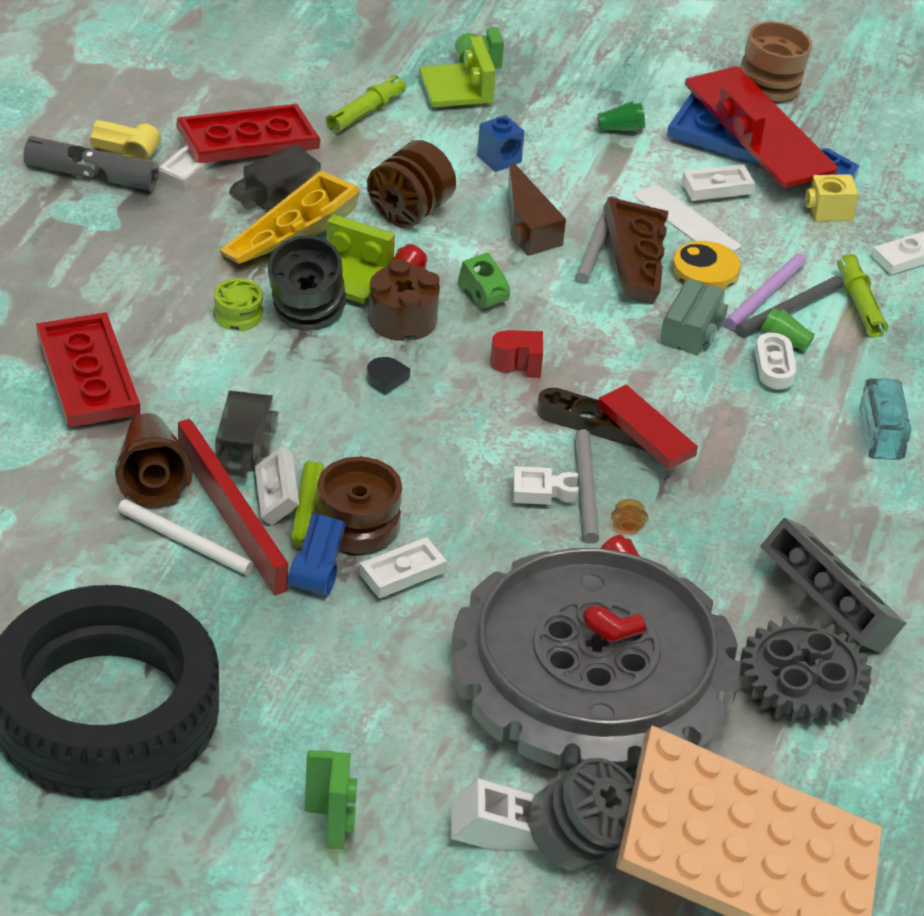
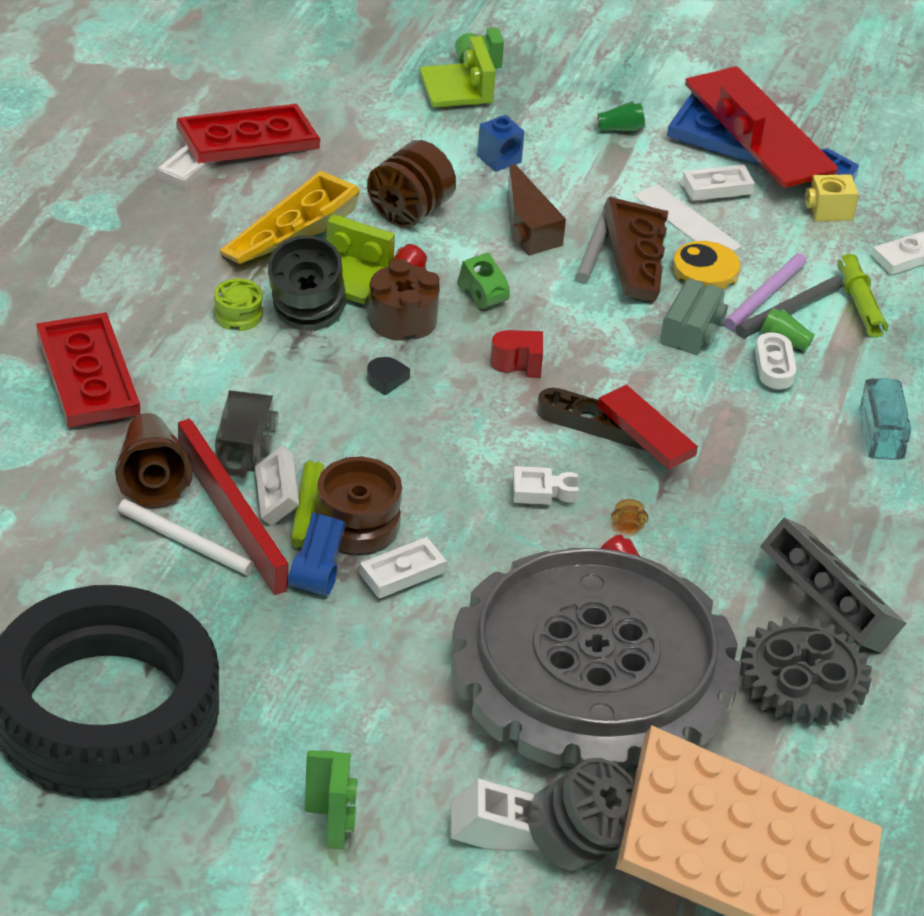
(95, 164): dark grey piece -> none
(125, 140): light yellow piece -> none
(274, 178): clear smoke brick -> none
(374, 99): lime pin -> none
(587, 486): light grey bar -> none
(610, 626): red arm -> none
(776, 59): medium nougat wheel -> none

